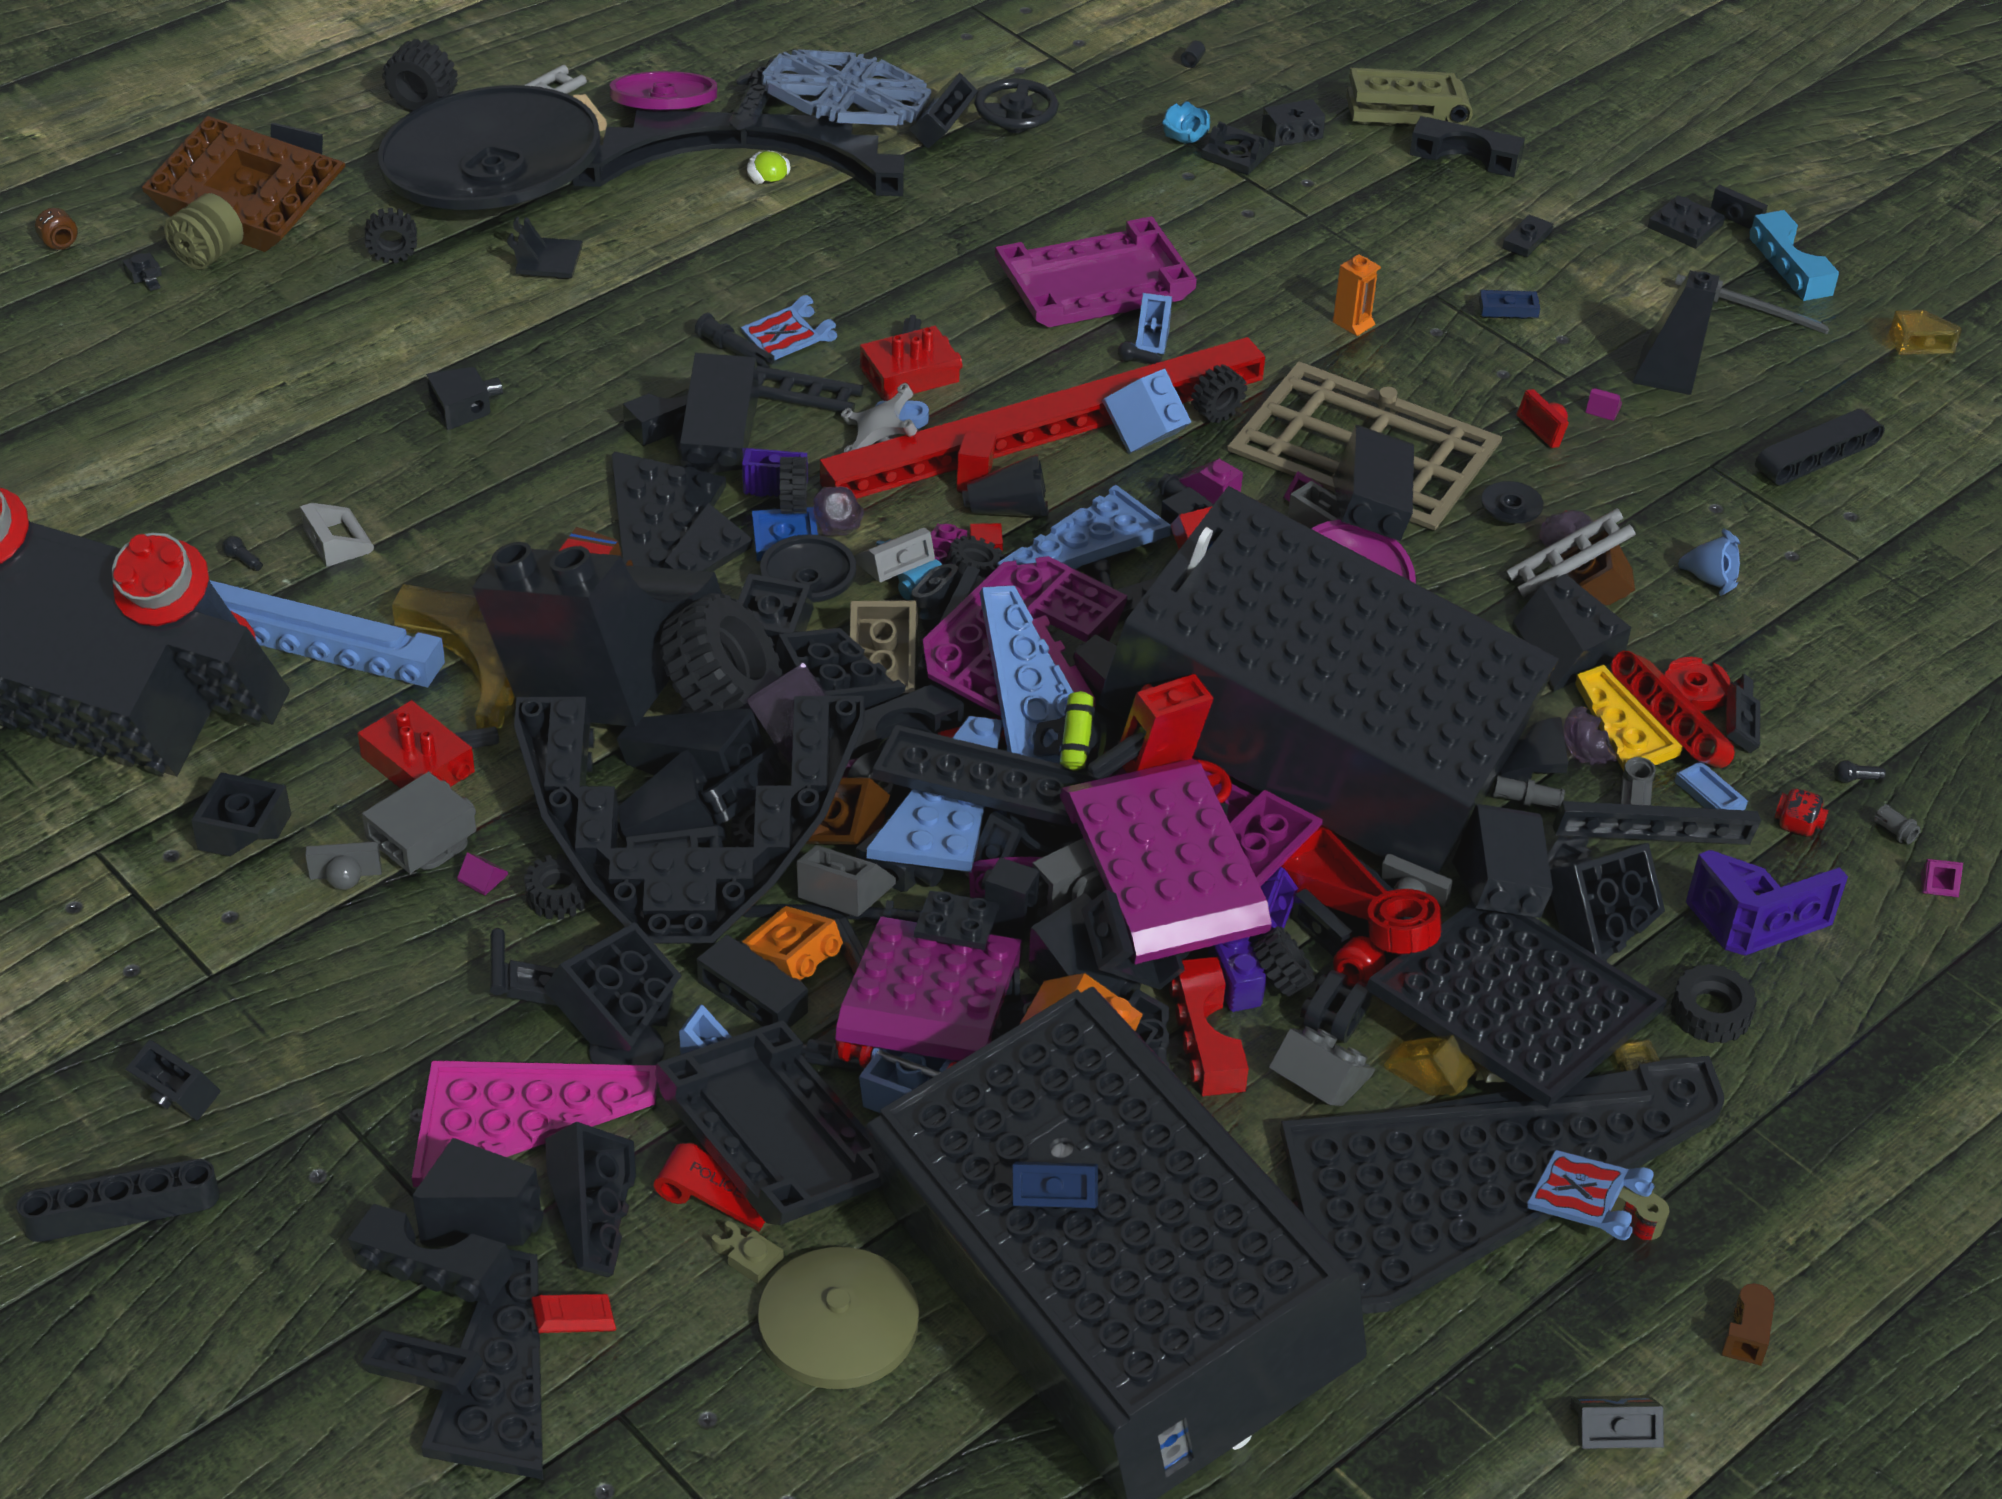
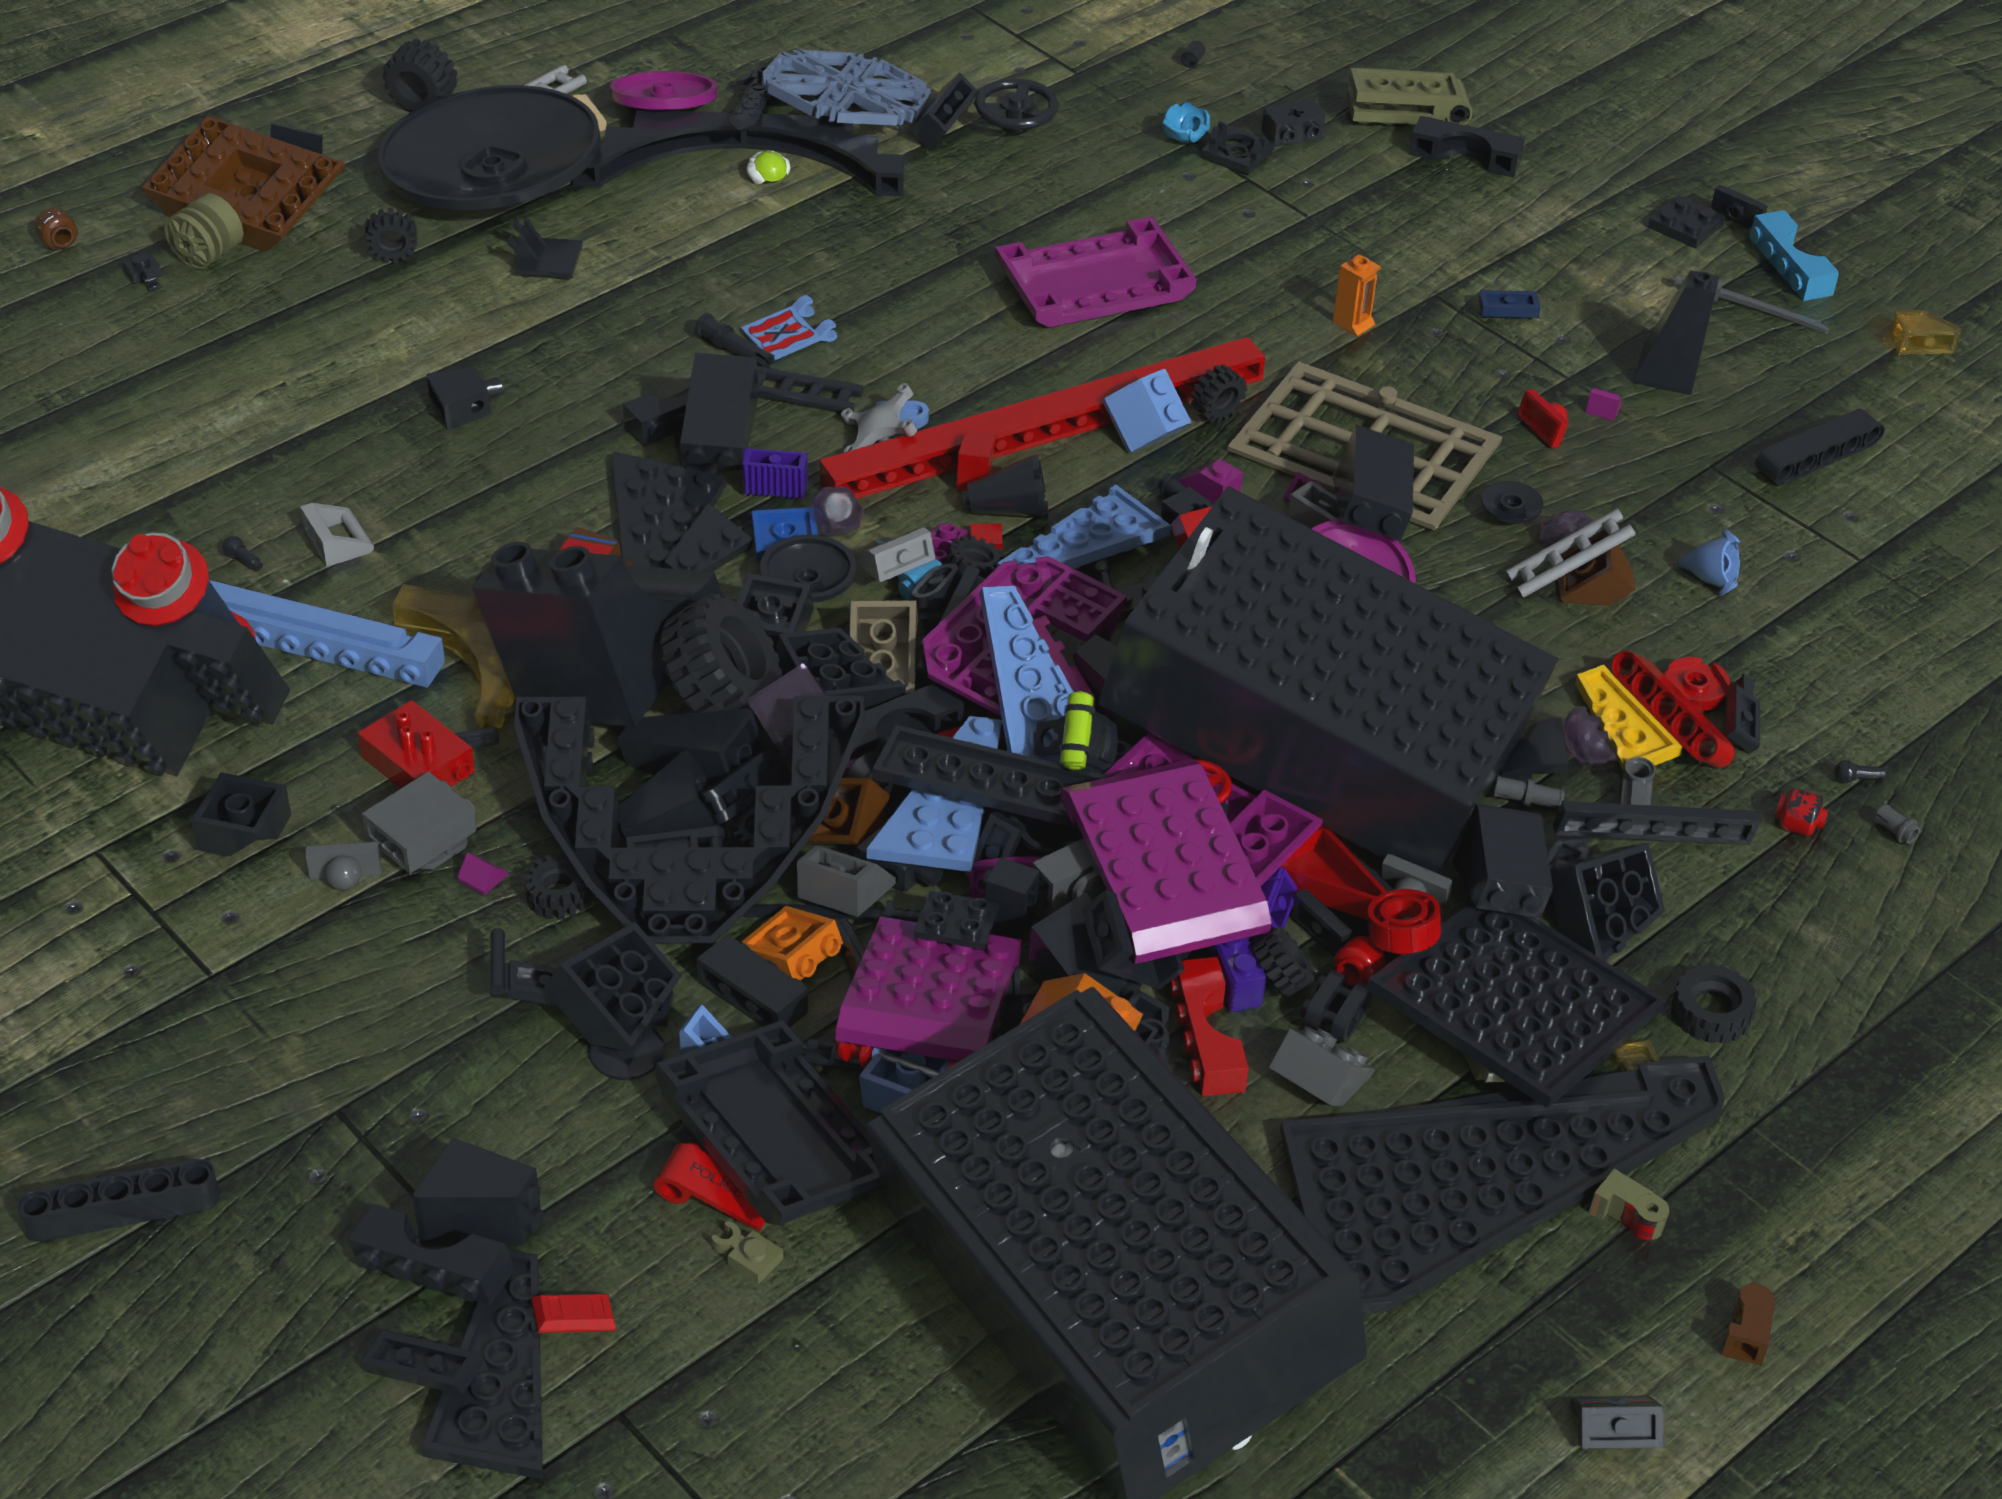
(173, 1080): black brick -> none
(521, 1104): dark pink wing -> none
(590, 1185): black wedge -> none
(793, 485): black tyre -> none
(838, 1318): olive dish -> none
(914, 357): red piece -> none
(1055, 1184): dark blue plate -> none
(1128, 351): black piece -> none
(1154, 323): medium blue slope -> none
(1159, 728): red piece -> none
(1432, 1065): clear yellow slope -> none
(1527, 235): black plate -> none
(1571, 627): black wedge -> none
(1588, 1190): medium blue flag -> none
(1709, 788): medium blue tile -> none
(1748, 922): dark purple bracket -> none
(1941, 877): magenta slope -> none

